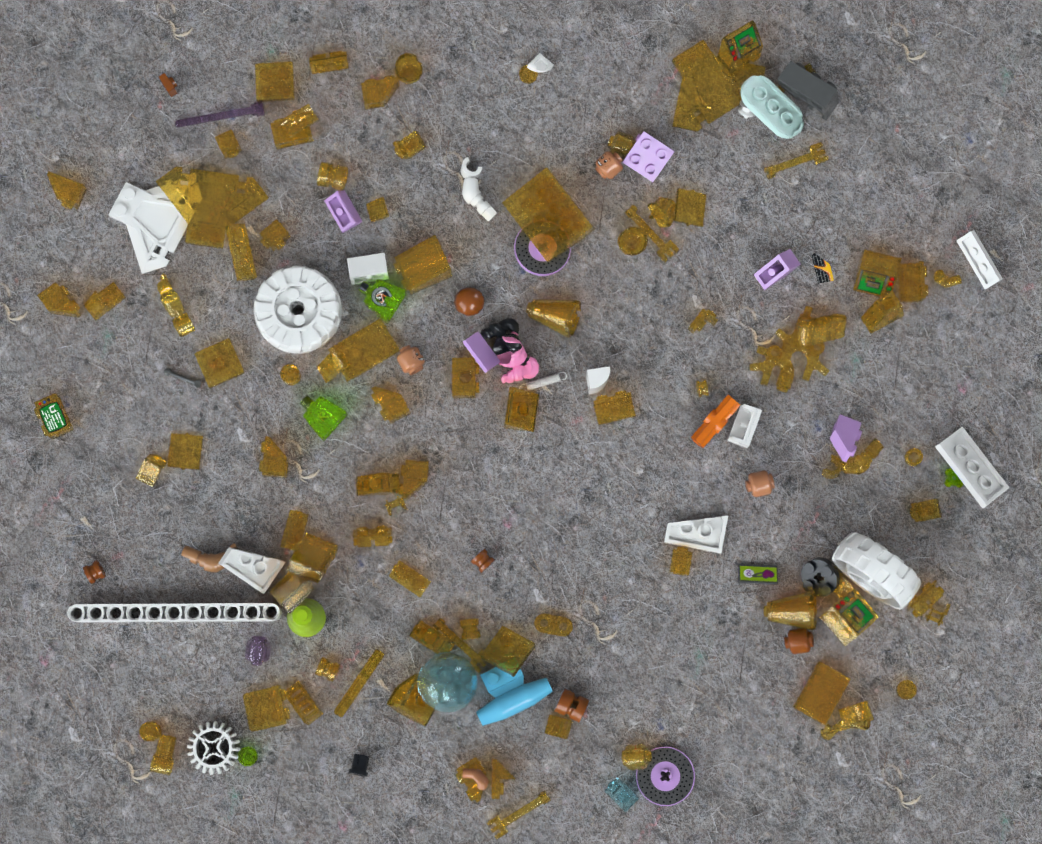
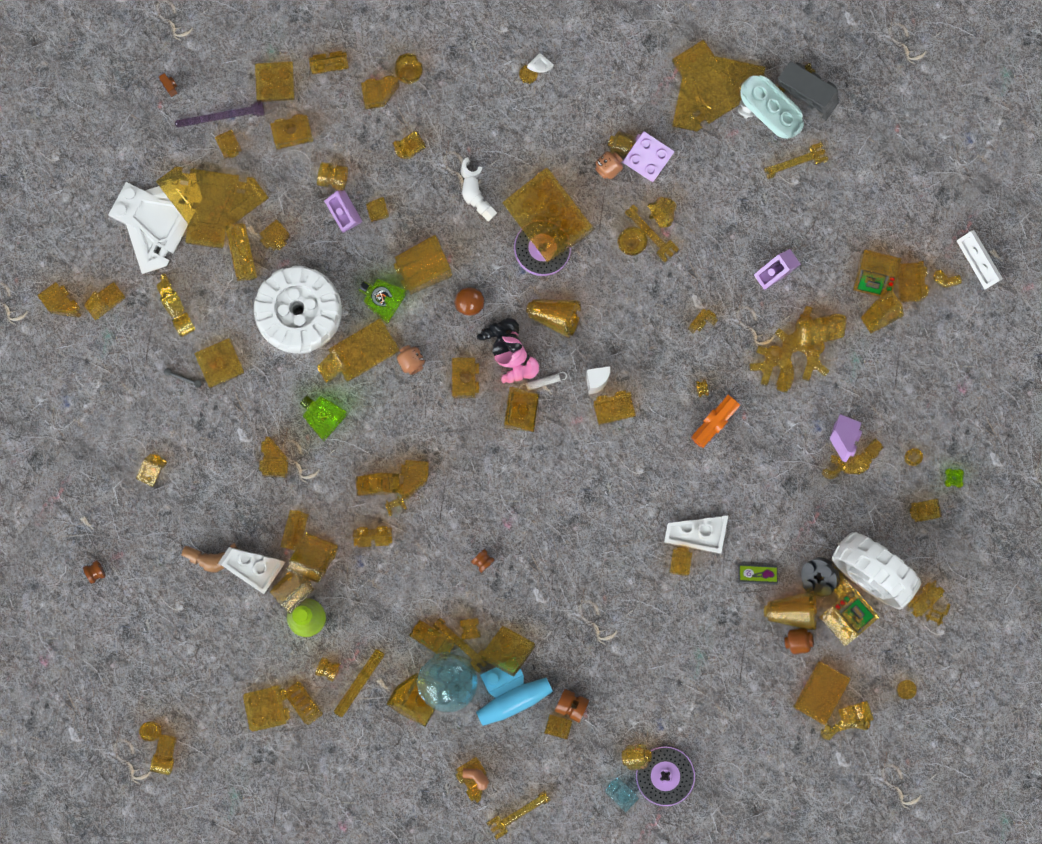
(53, 416): brick -> none
(67, 191): clear yellow slope -> none
(165, 610): white beam -> none
(185, 451): clear yellow piece -> none
(207, 755): white gear -> none
(248, 756): clear neon green tile -> none
(257, 650): clear purple head -> none
(290, 378): clear yellow wheel -> none
(299, 120): clear yellow hips -> none
(359, 765): black bush -> none
(367, 268): white hinge -> none
(392, 404): clear yellow slope -> none
(409, 578): clear yellow hinge -> none
(481, 352): lavender slope -> none
(499, 772): clear yellow slope -> none
(553, 625): clear yellow plate -> none
(690, 207): clear yellow piece -> none
(740, 47): clear yellow slope -> none
(744, 425): white hinge -> none
(760, 483): nougat head -> none
(822, 269): sticker -> none
(972, 467): white plate -> none

